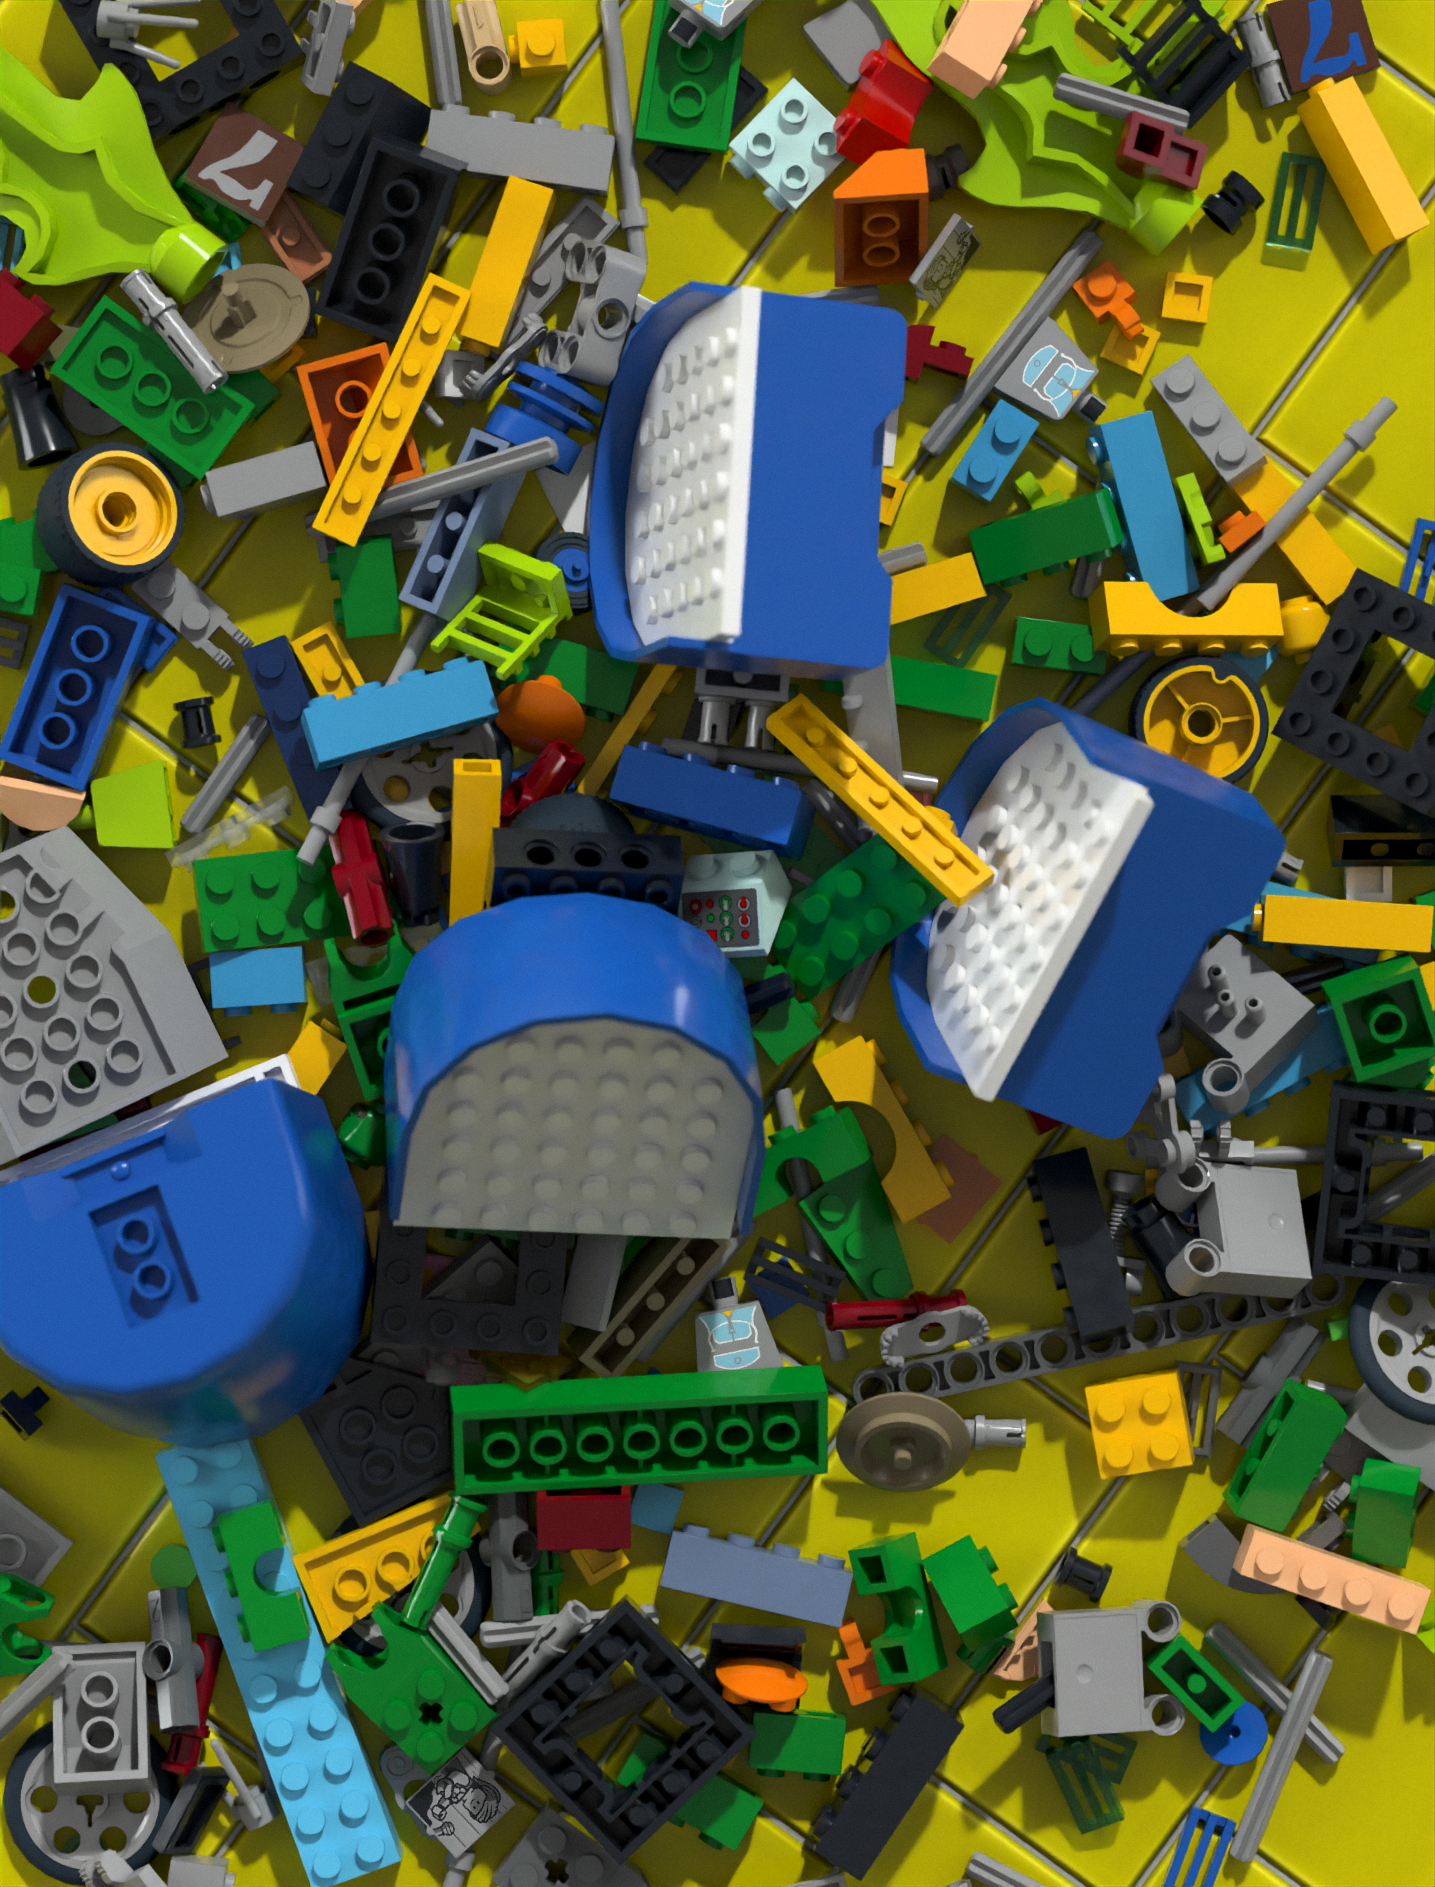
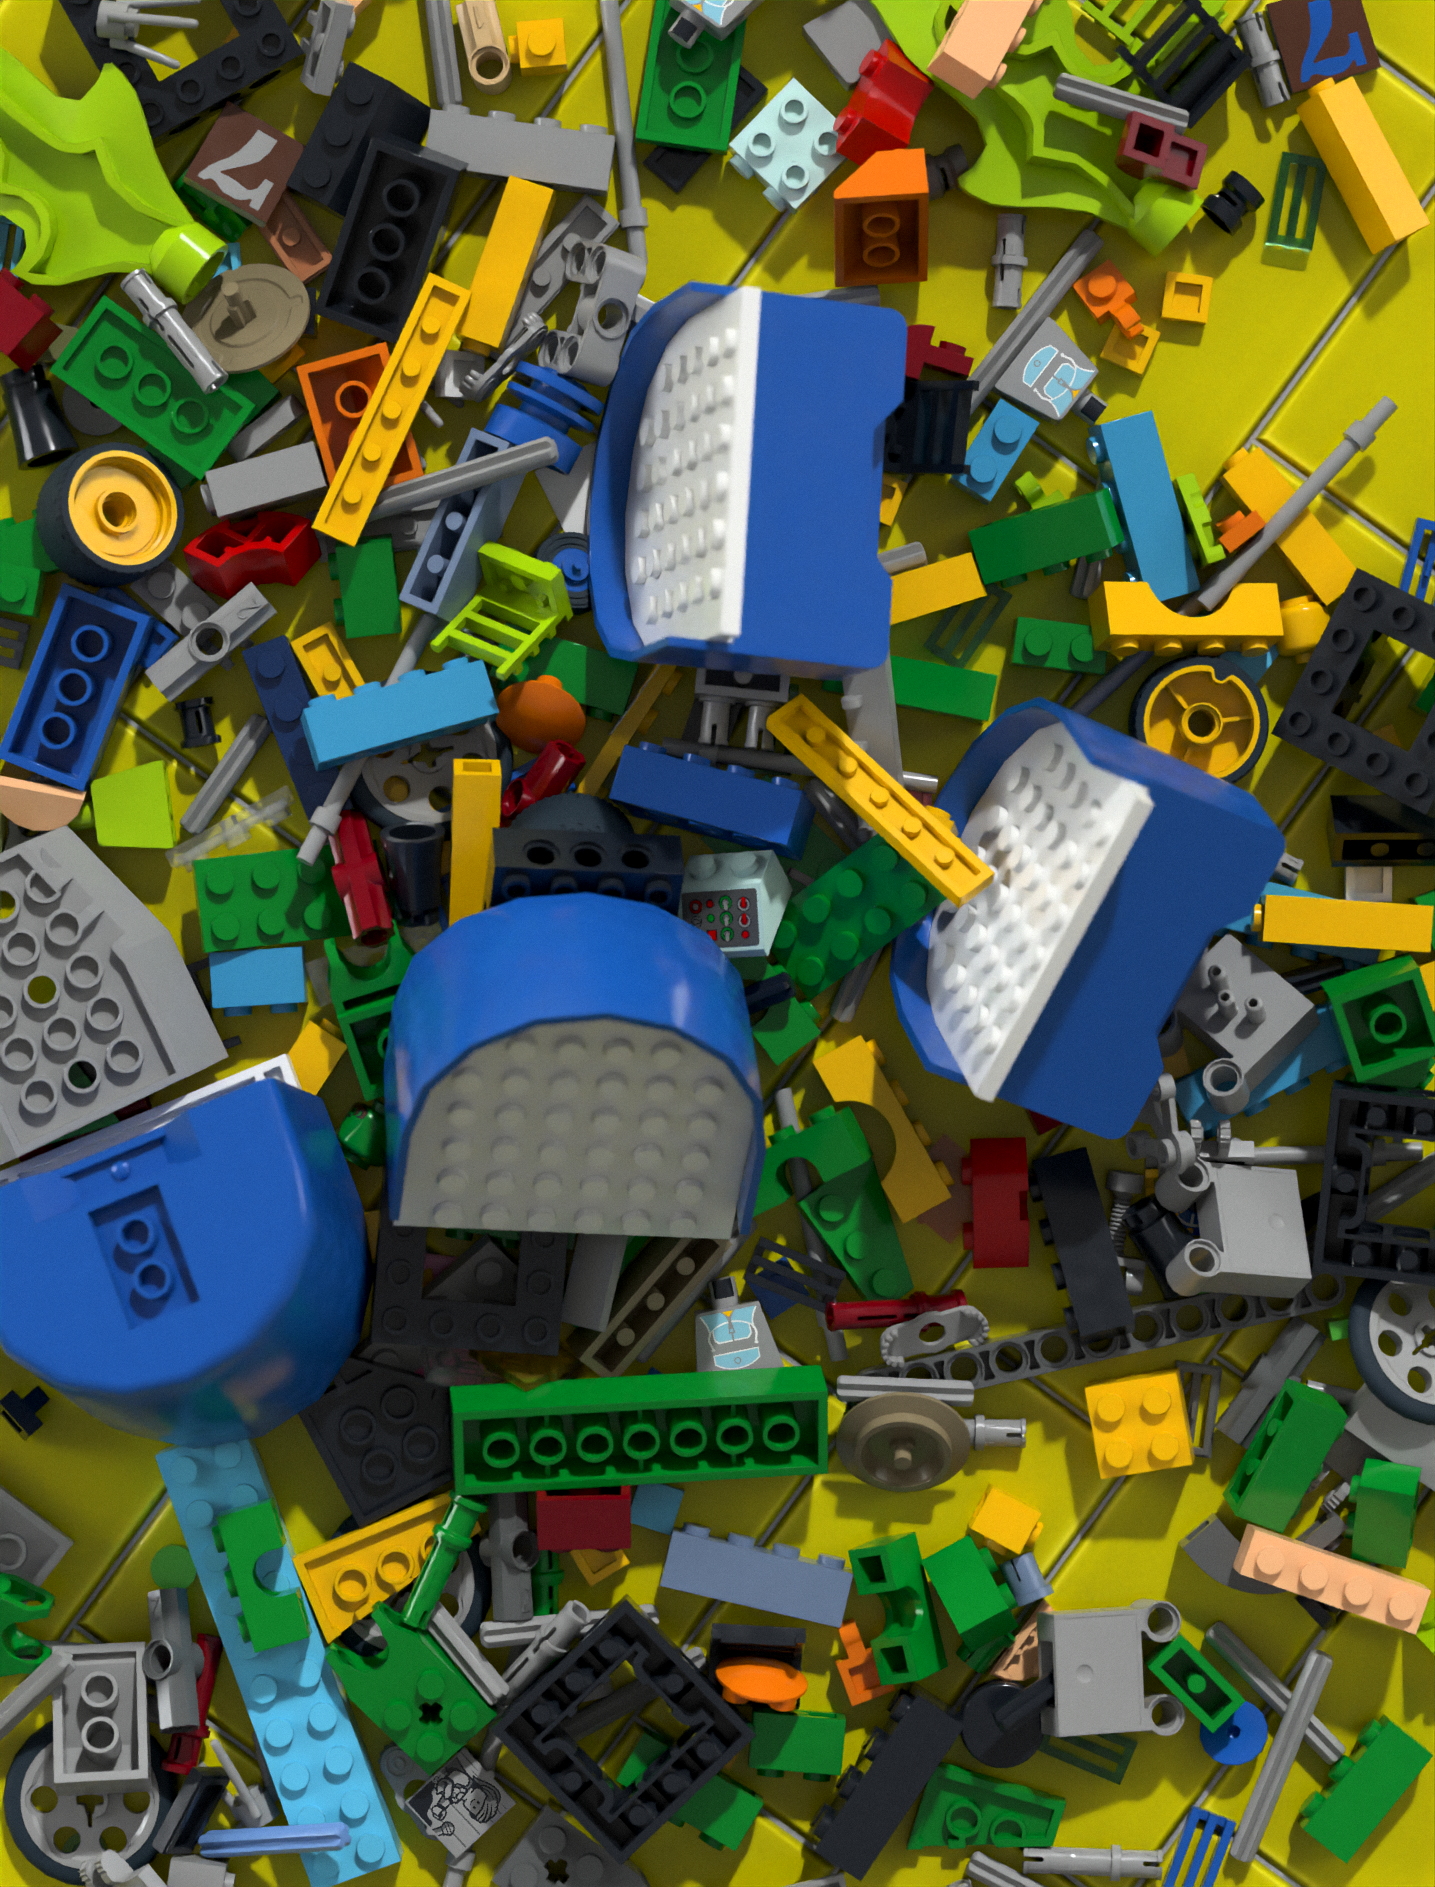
(186, 661): none -> light grey piece
(258, 550): none -> red brick
(266, 429): none -> light grey beam
(274, 1840): none -> medium blue axle
(632, 702): none -> light grey sticker
(864, 1387): none -> light grey axle
(929, 429): none -> black plate
(945, 261): piece -> none
(979, 1809): none -> green wing
(982, 1735): none -> black head
(997, 1202): none -> red brick
(1005, 1521): none -> yellow brick
(1009, 261): none -> light grey pin
(1025, 1579): none -> sand blue bush
(1071, 1752): clear green tile -> none
(1083, 1574): black bush -> none
(1093, 1862): none -> light grey pin
(1208, 421): light grey plate -> none
(1363, 1787): none -> green brick

